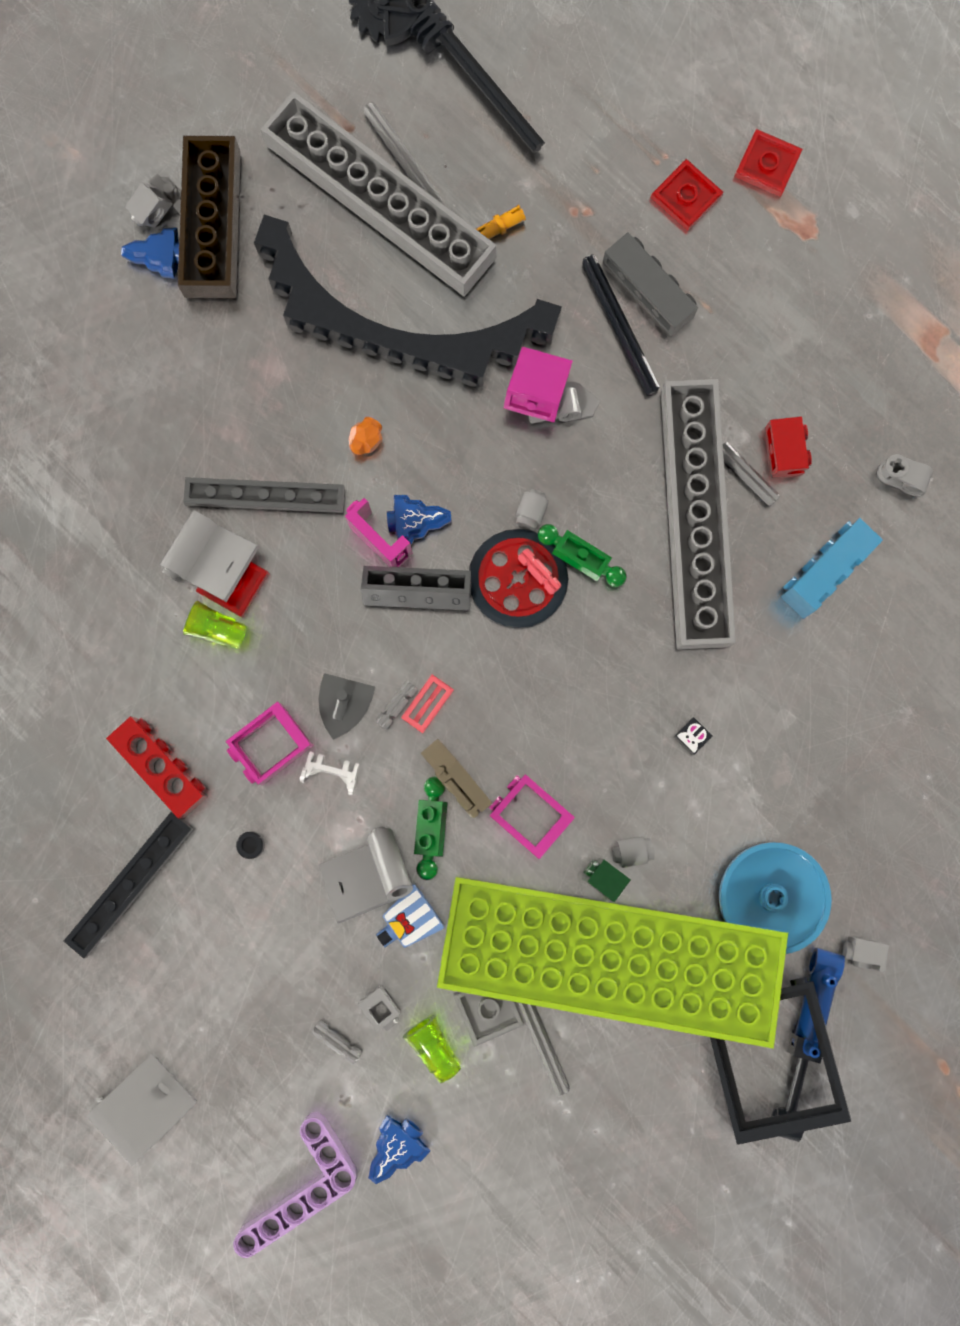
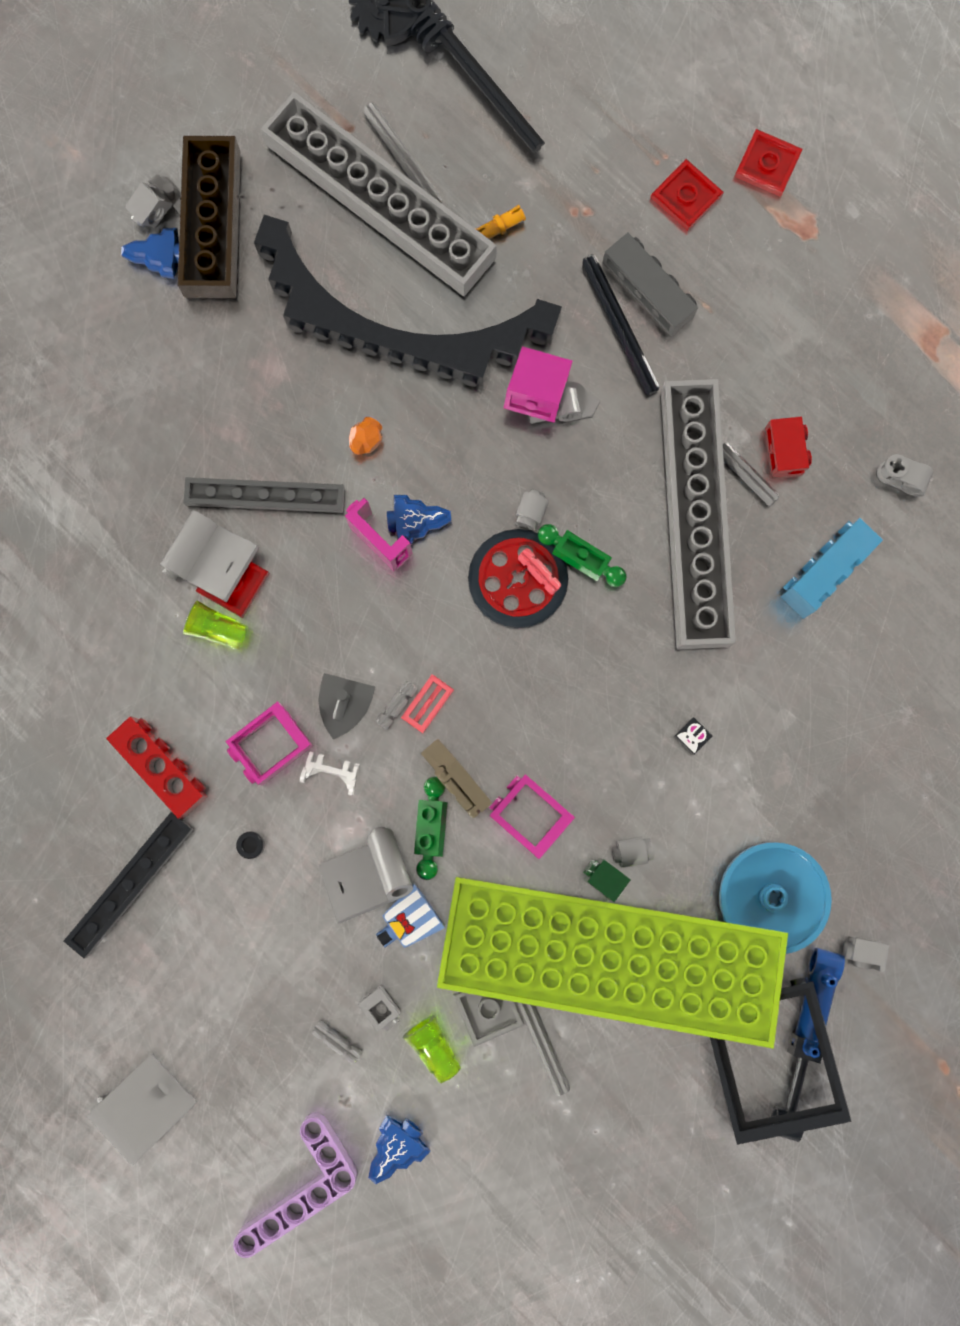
(416, 587): dark grey brick -> none

